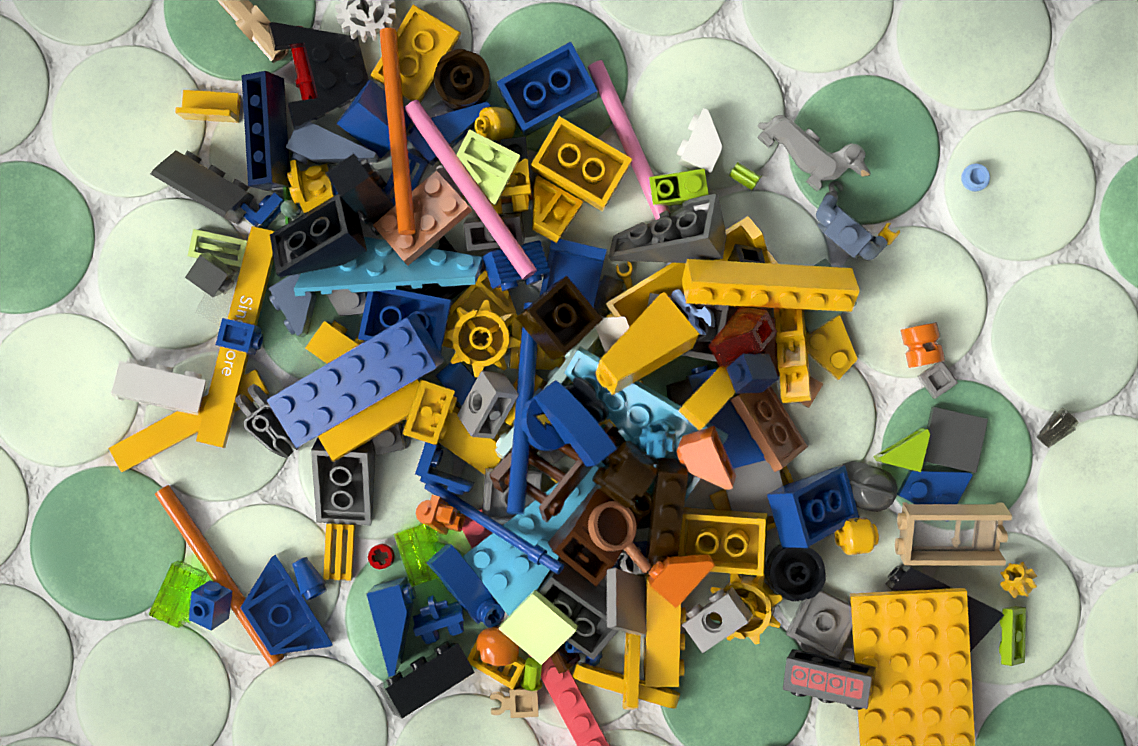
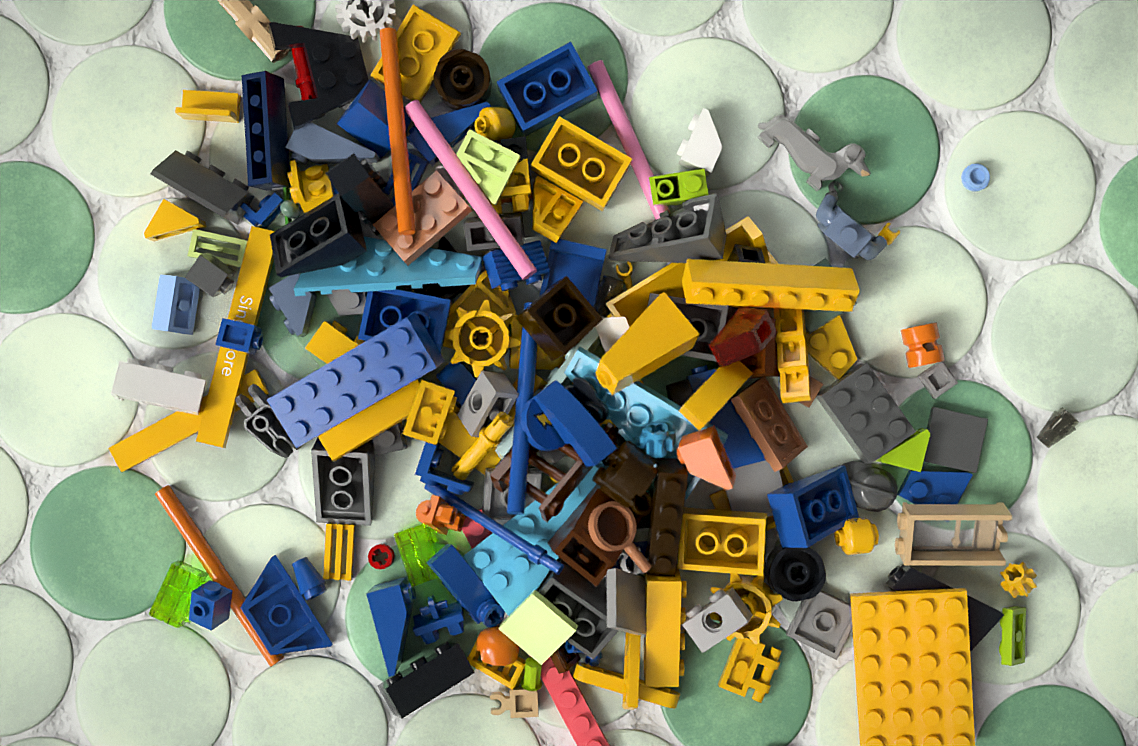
(171, 221): none -> yellow slope
(175, 305): none -> light blue panel
(488, 438): none -> yellow pin
(679, 576): orange slope -> none
(693, 312): light blue bar -> none
(742, 665): none -> yellow plate
(745, 176): lime piece -> none
(752, 373): dark blue brick -> none
(829, 679): brick -> none
(865, 413): none -> dark grey brick

